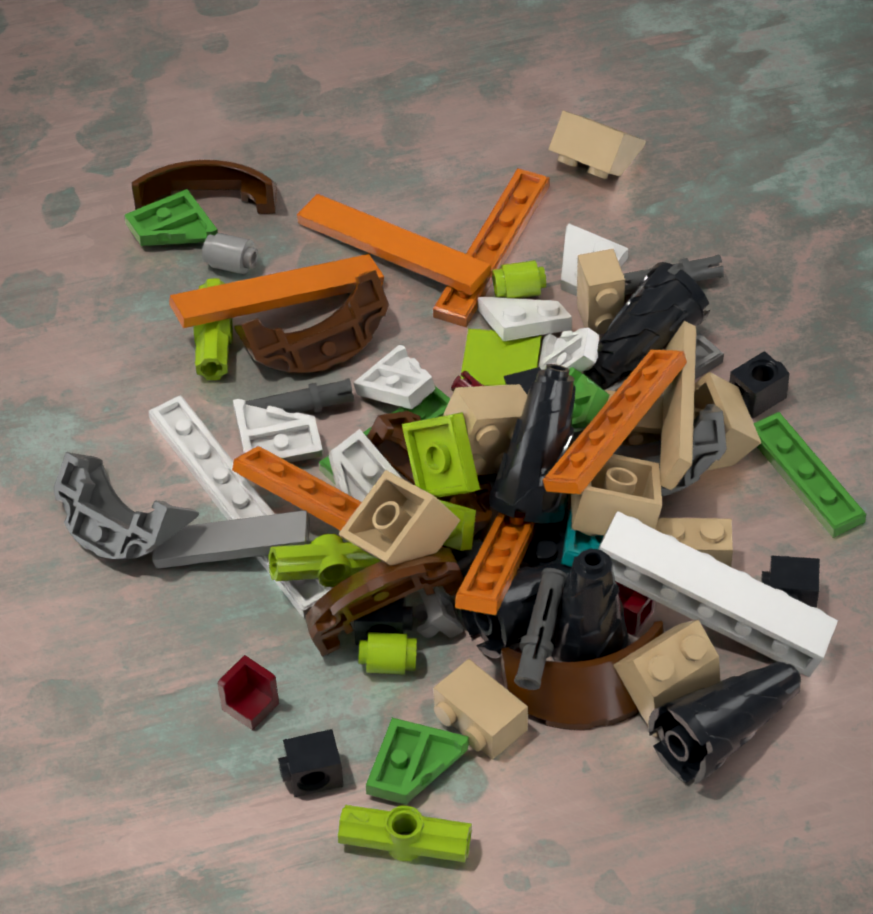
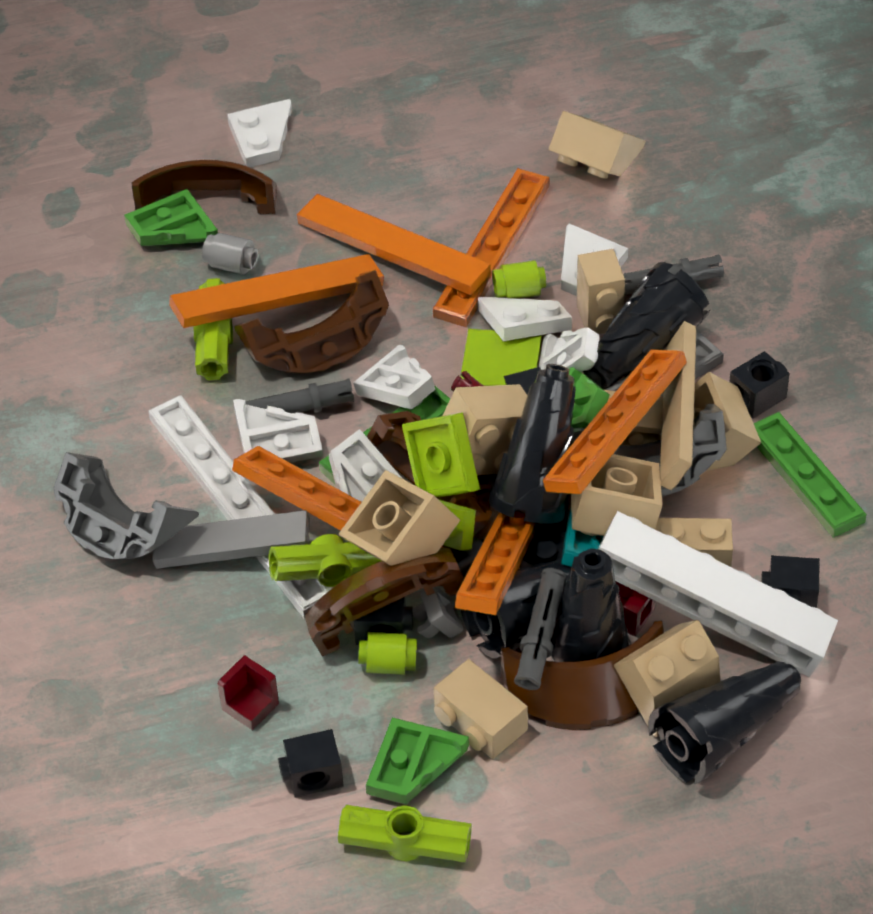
(261, 131): none -> white wing

